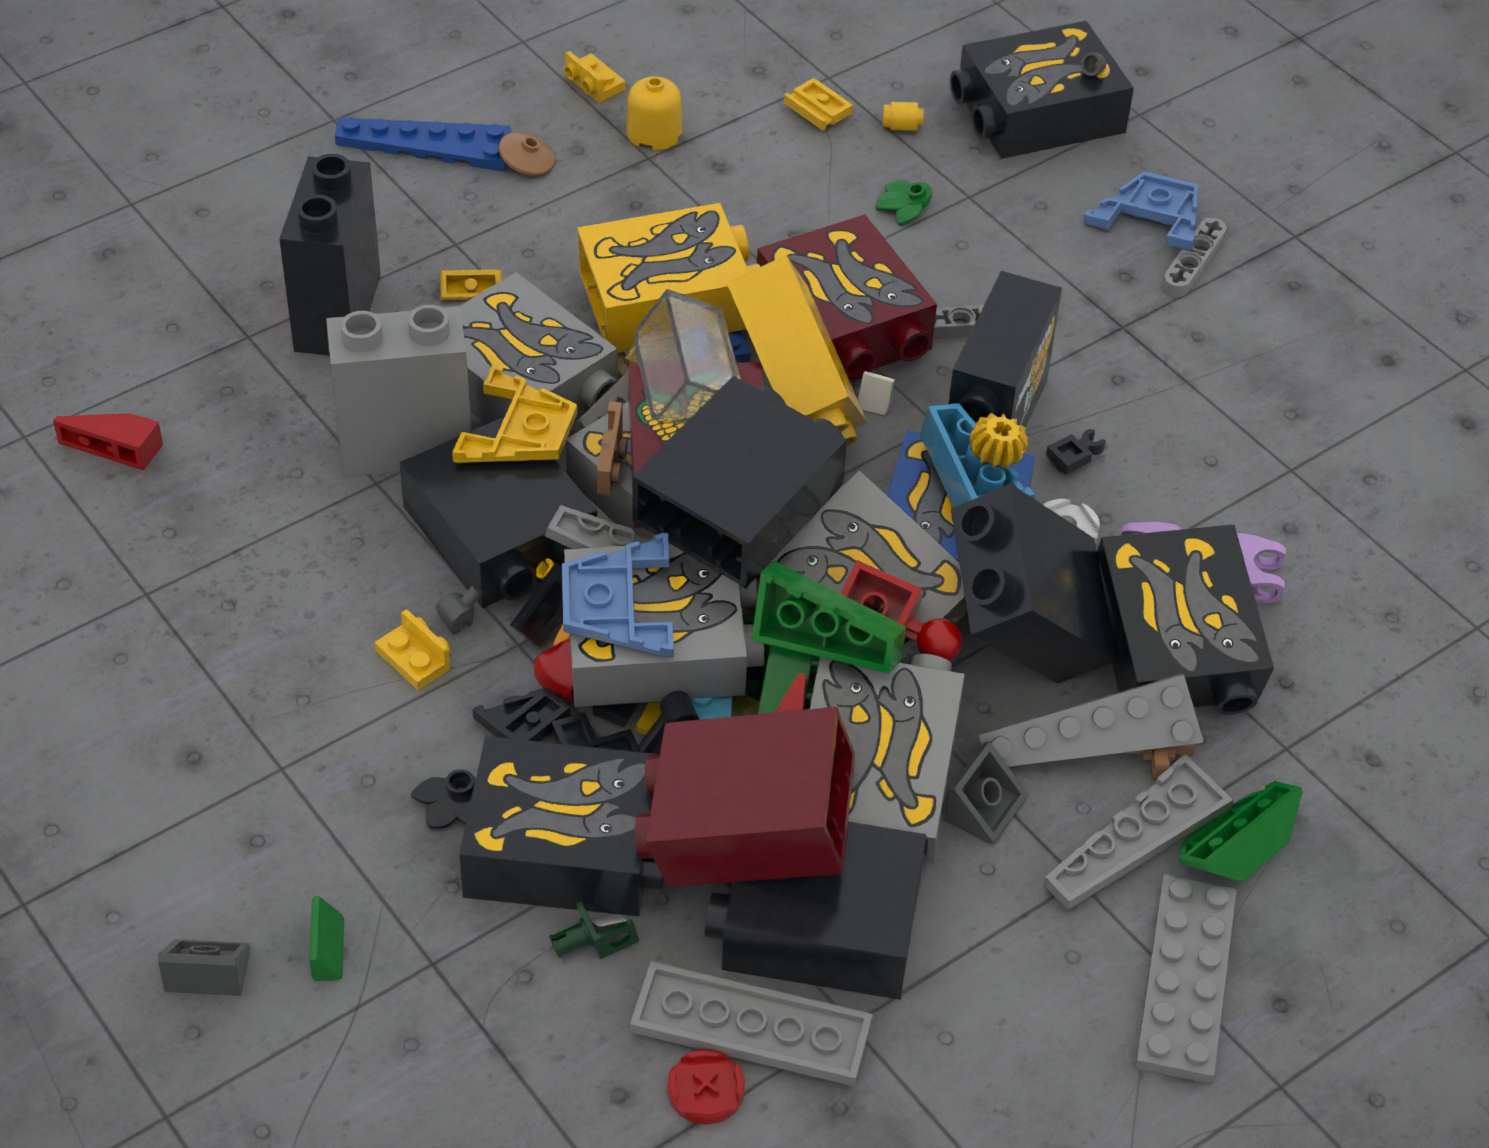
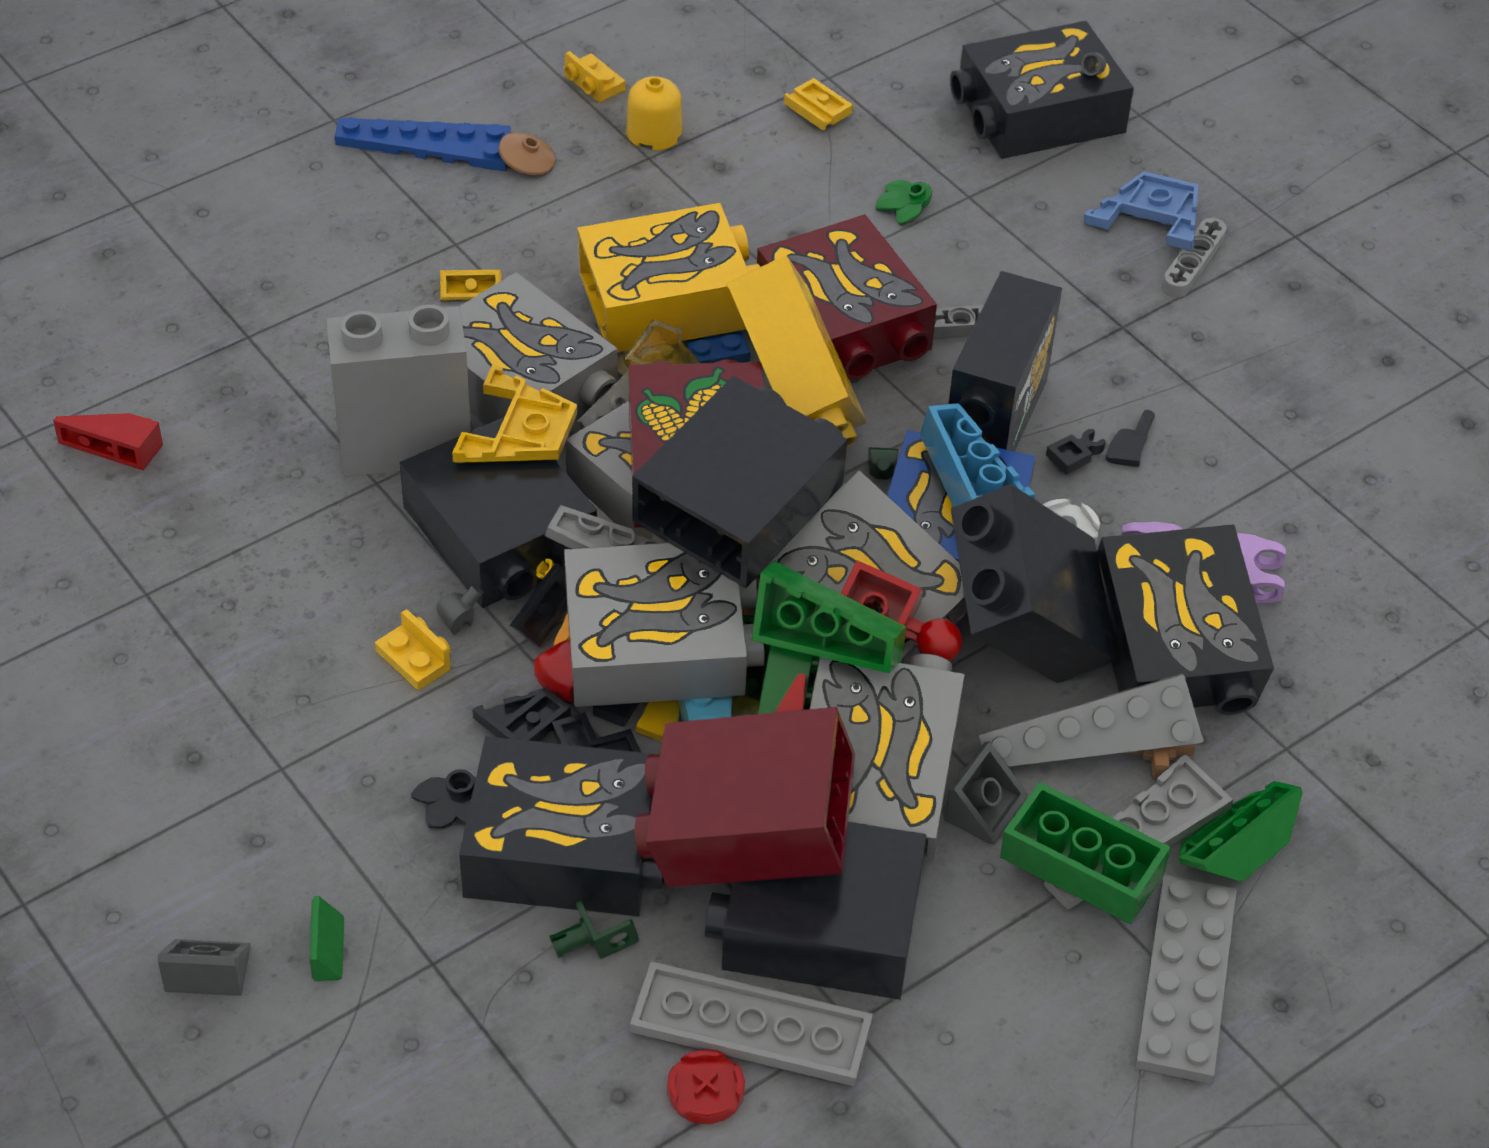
(329, 248): black brick -> none
(601, 597): medium blue wing -> none
(609, 920): white sticker -> none
(612, 450): medium nougat wing -> none
(674, 708): black piece -> none
(682, 356): clear windscreen -> none
(876, 393): white slope -> none
(882, 462): none -> dark green piece
(902, 116): yellow brick -> none
(998, 441): yellow gear -> none
(1085, 852): none -> green brick
(1128, 443): none -> black piece

